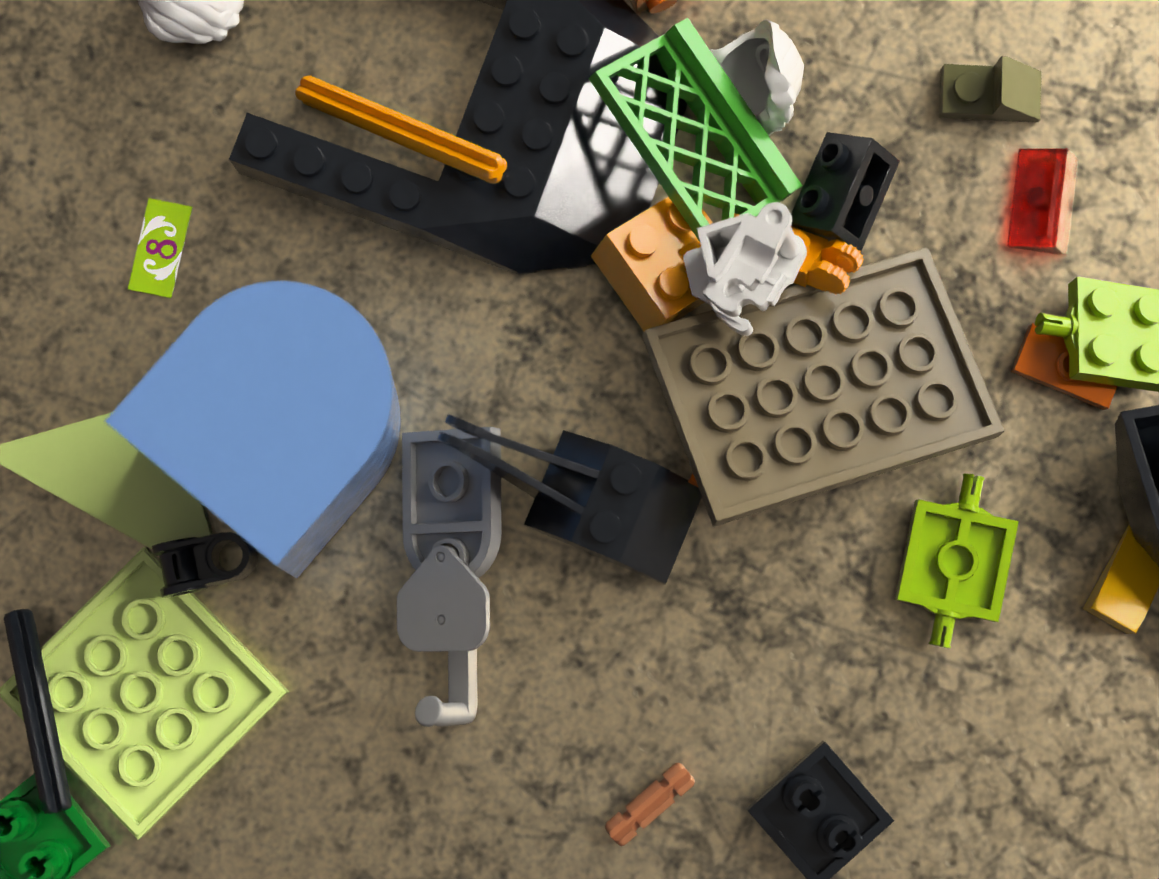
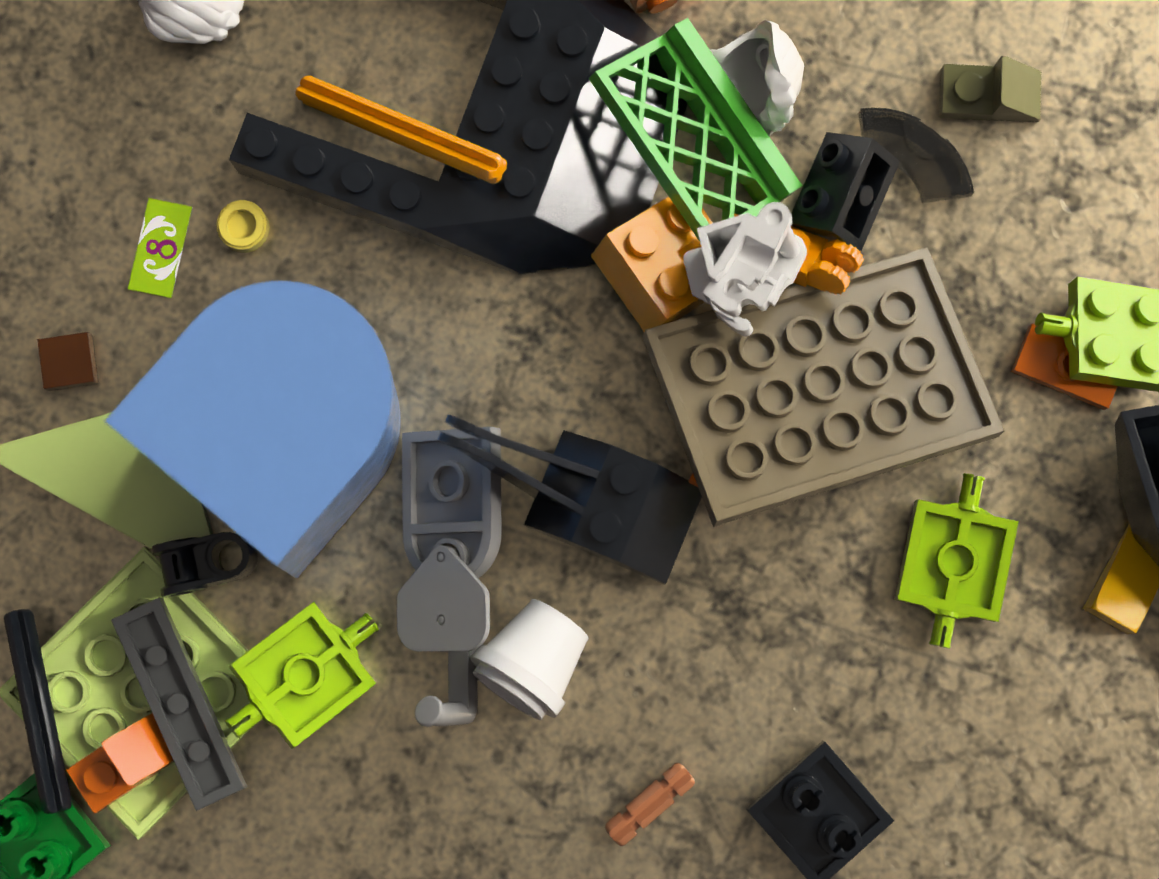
(67, 361): none -> reddish brown tile
(121, 763): none -> orange slope
(179, 703): none -> dark grey plate
(242, 226): none -> light yellow tile
(302, 675): none -> lime plate
(532, 659): none -> white piece
(922, 153): none -> clear smoke tile
(1043, 200): clear red slope -> none

